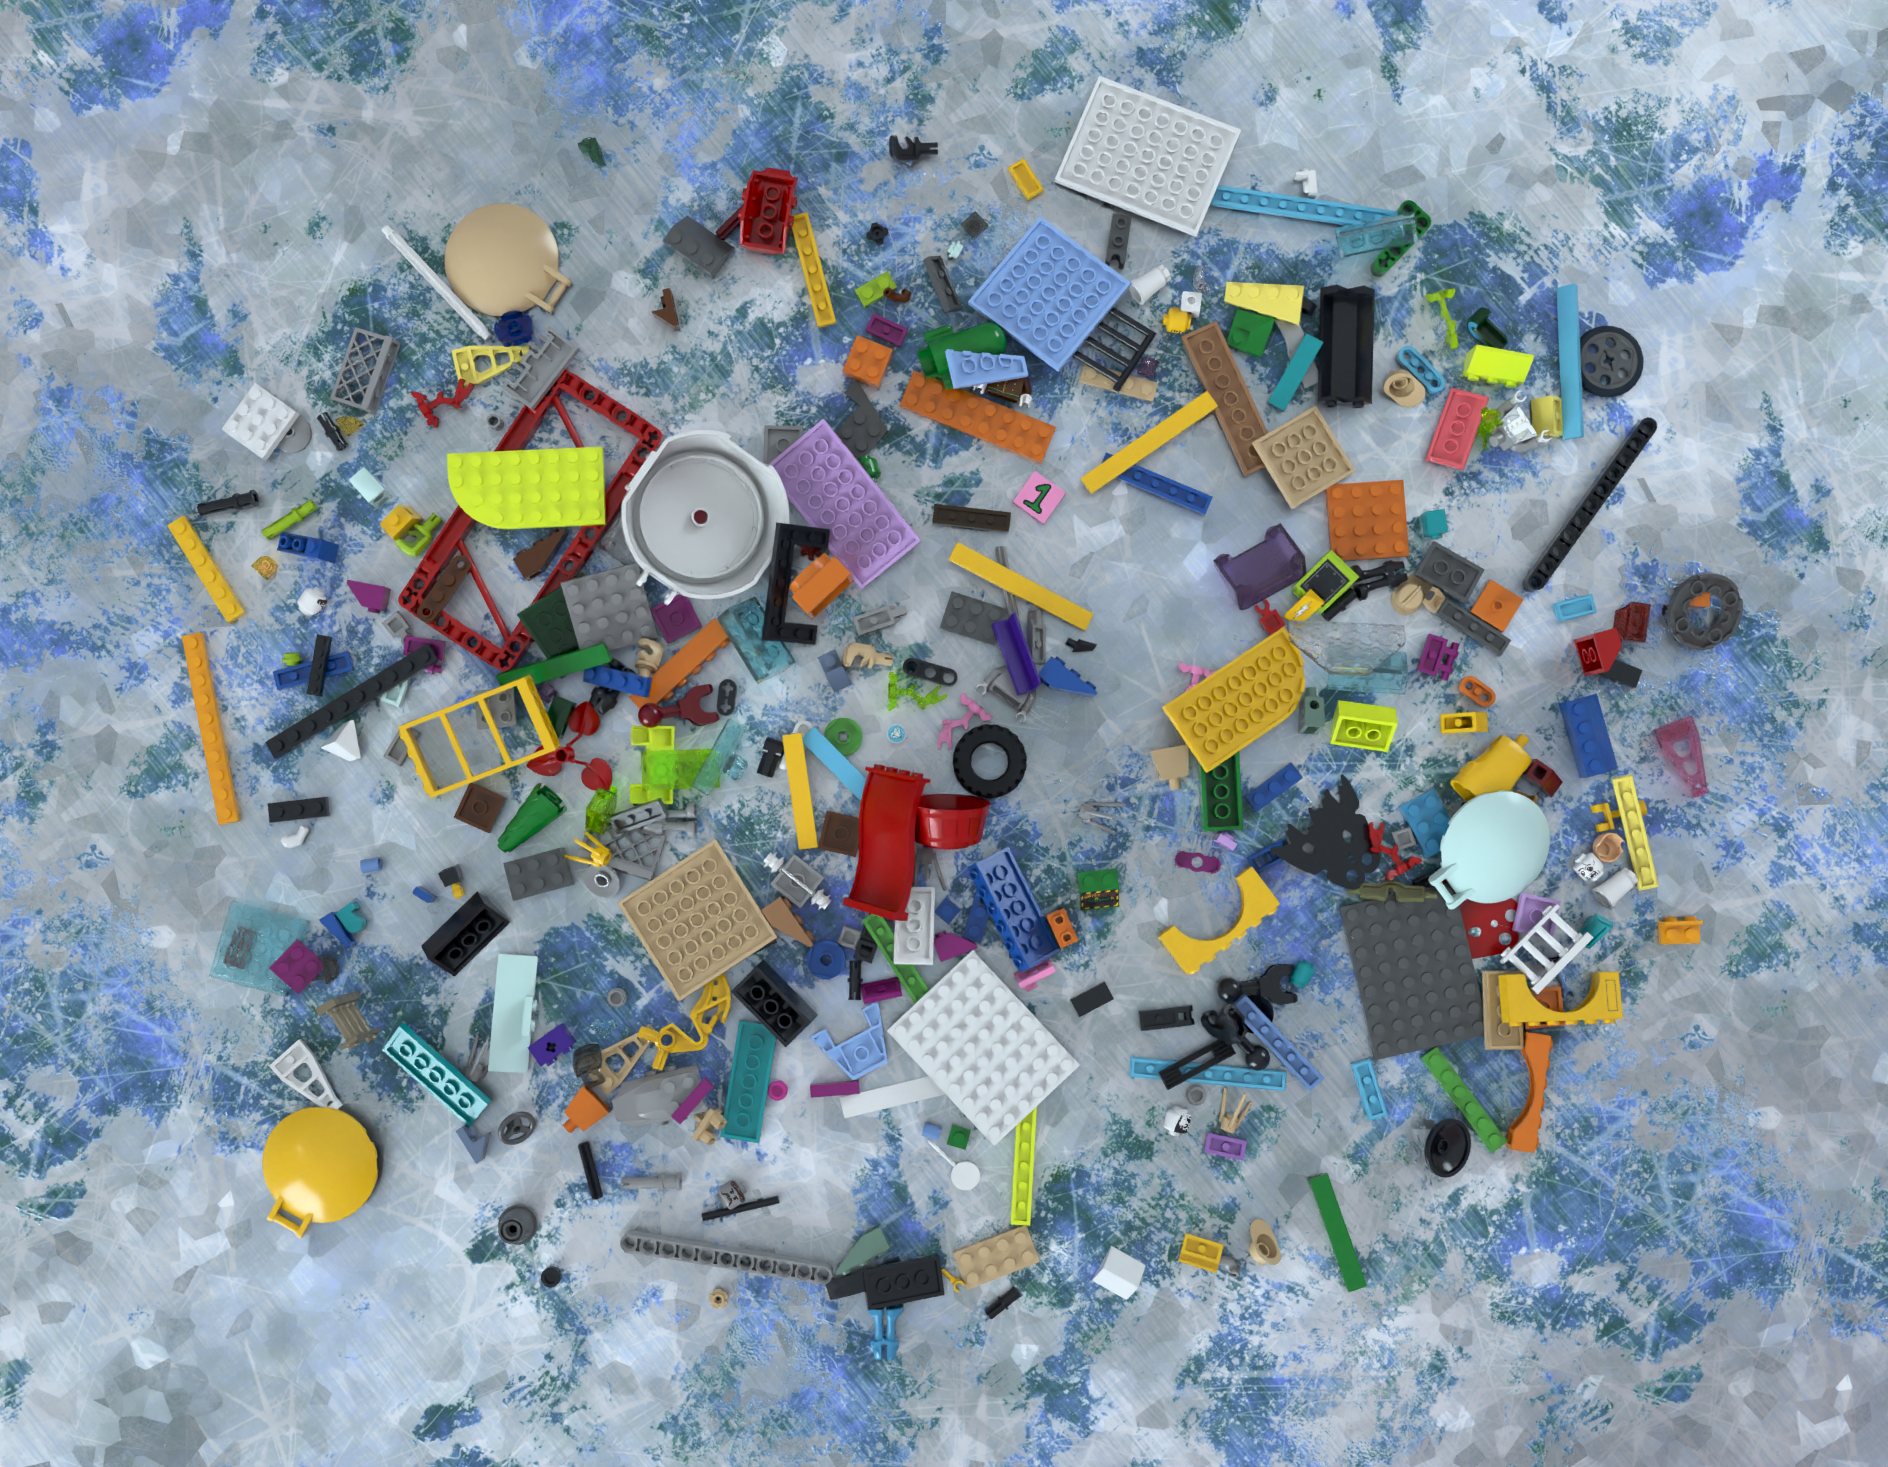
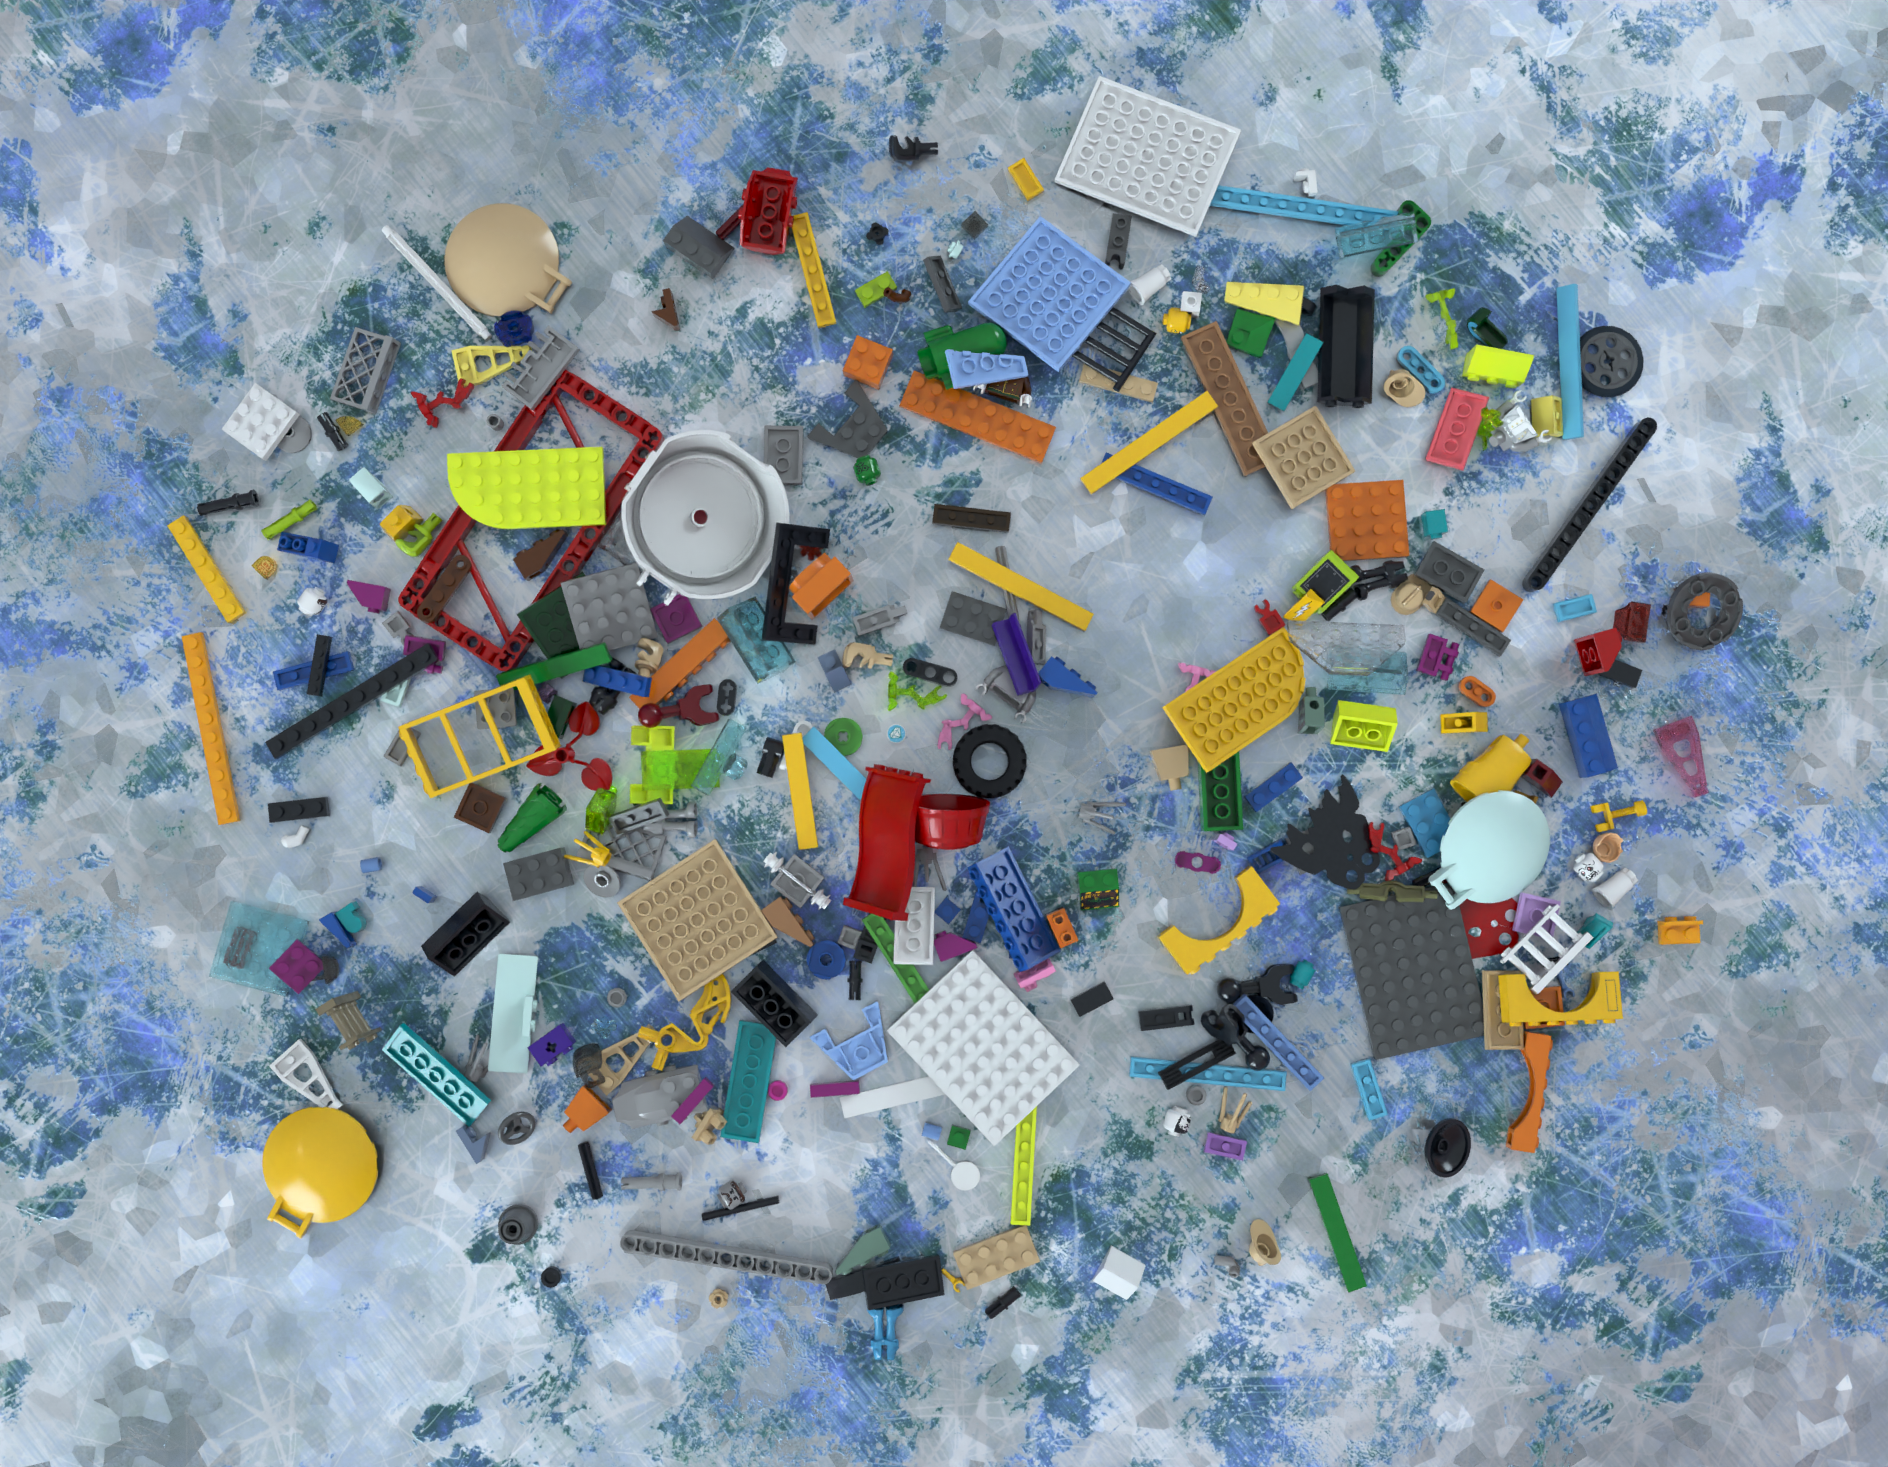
(292, 658): lime plate -> none
(344, 742): white slope -> none
(452, 877): black piece -> none
(592, 146): clear green bracket -> none
(840, 834): reddish brown plate -> none
(841, 496): lavender plate -> none
(881, 990): magenta plate -> none
(886, 330): magenta plate -> none
(1039, 497): bright pink tile -> none
(1080, 645): black bar -> none
(1148, 367): clear purple wheel -> none
(1201, 1252): yellow plate -> none
(1262, 568): clear purple windscreen -> none
(1463, 1099): bright green plate -> none
(1635, 832): light yellow tile -> none

